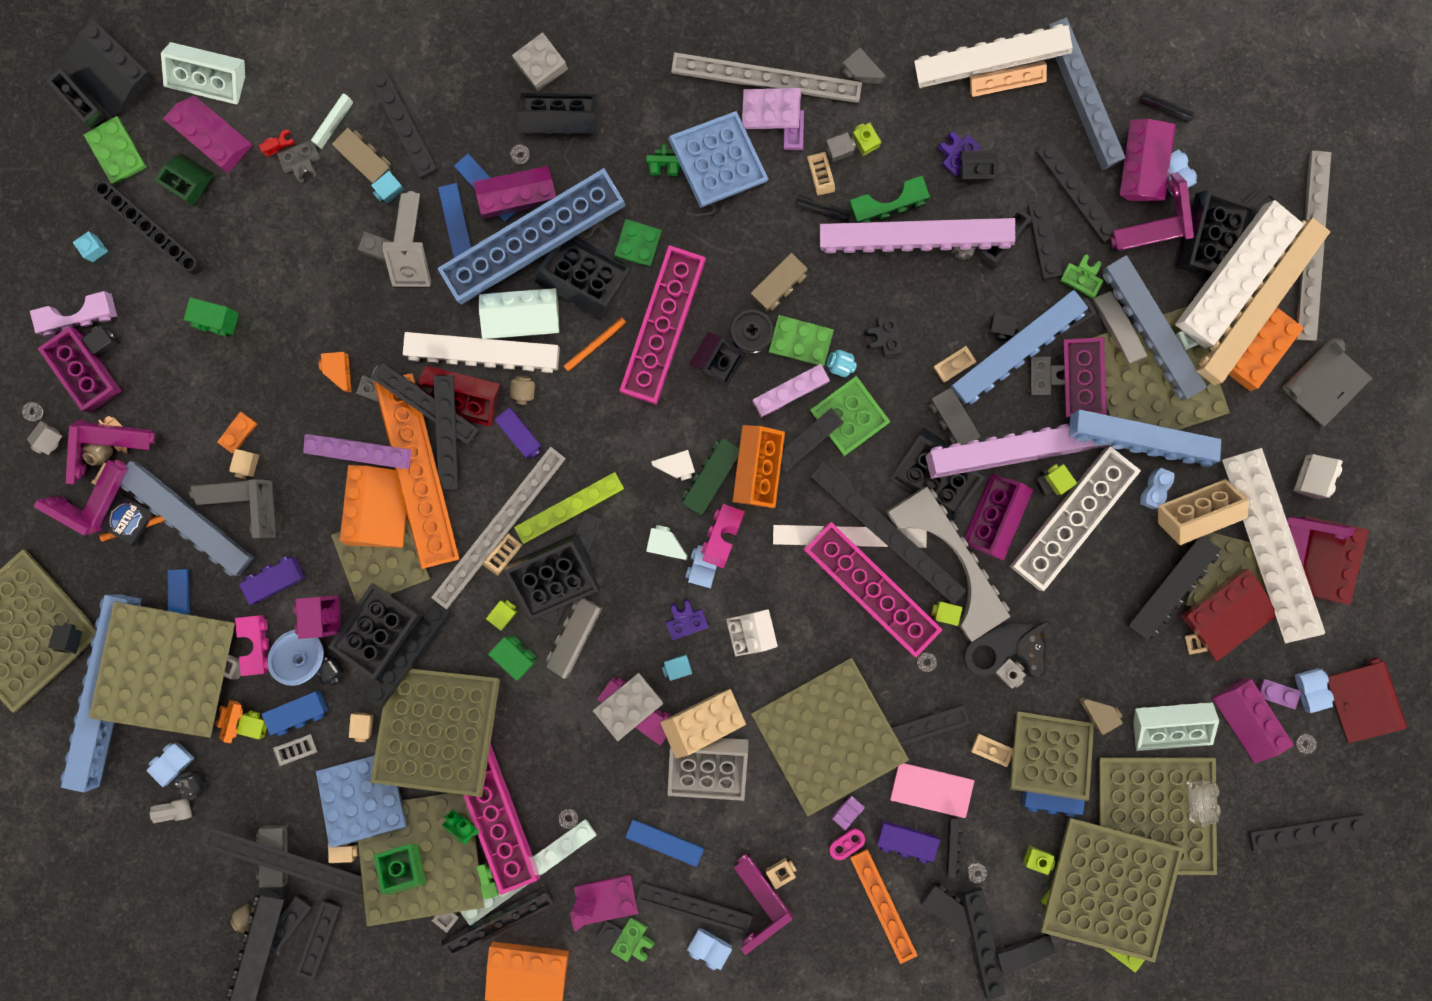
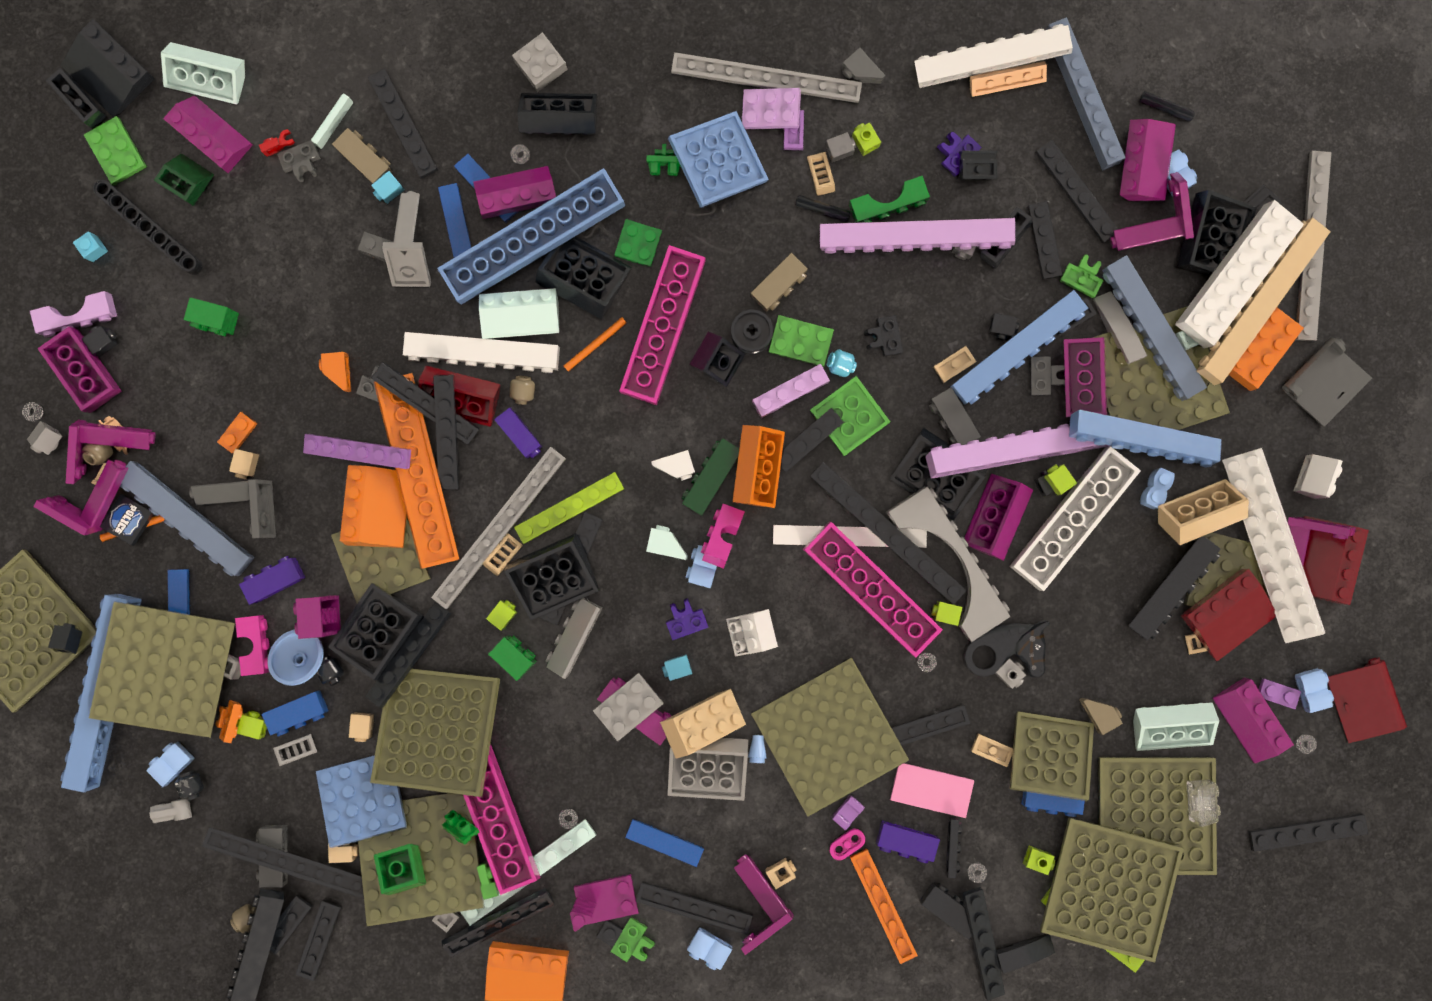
(757, 750): none -> light blue cone

